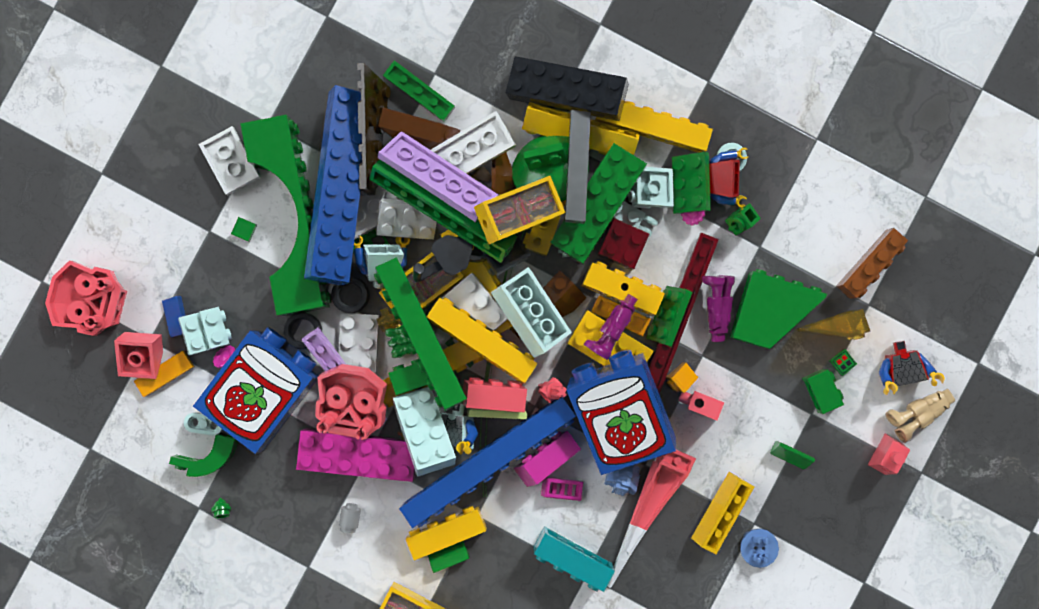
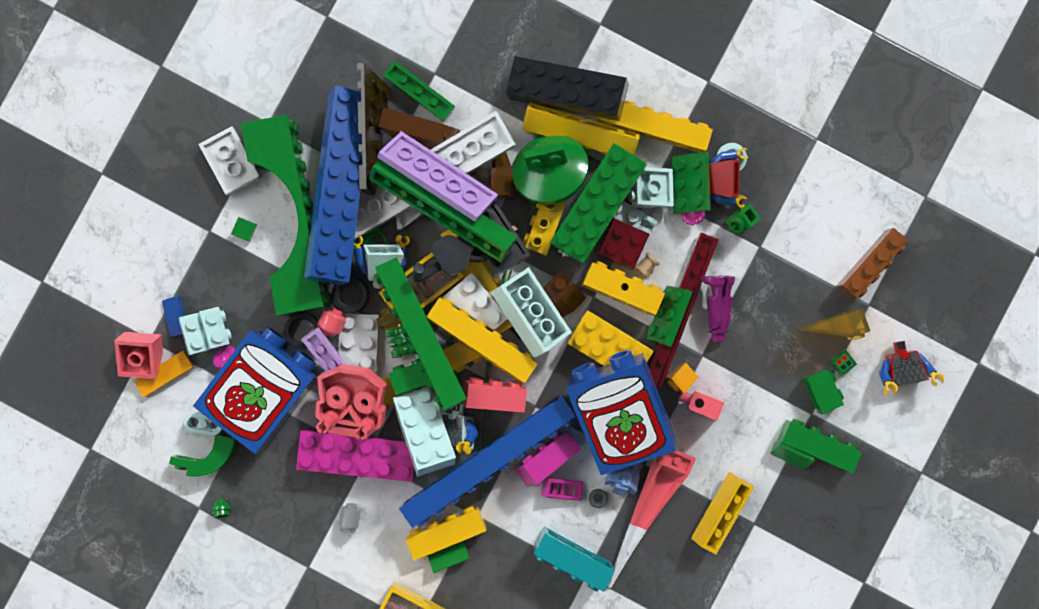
(69, 294): coral brick -> none
(331, 322): none -> coral head
(402, 220): white plate -> none
(473, 412): yellowish green tile -> none
(519, 209): clear brick -> none
(552, 390): coral axle -> none
(577, 167): tile -> none
(598, 504): none -> dark grey plate
(604, 307): light orange tile -> none
(613, 327): magenta piece -> none
(647, 264): none -> tan bush
(759, 538): medium blue plate -> none
(772, 308): green slope -> none
(819, 446): none -> green brick
(889, 455): coral torso -> none
(922, 411): tan piece -> none

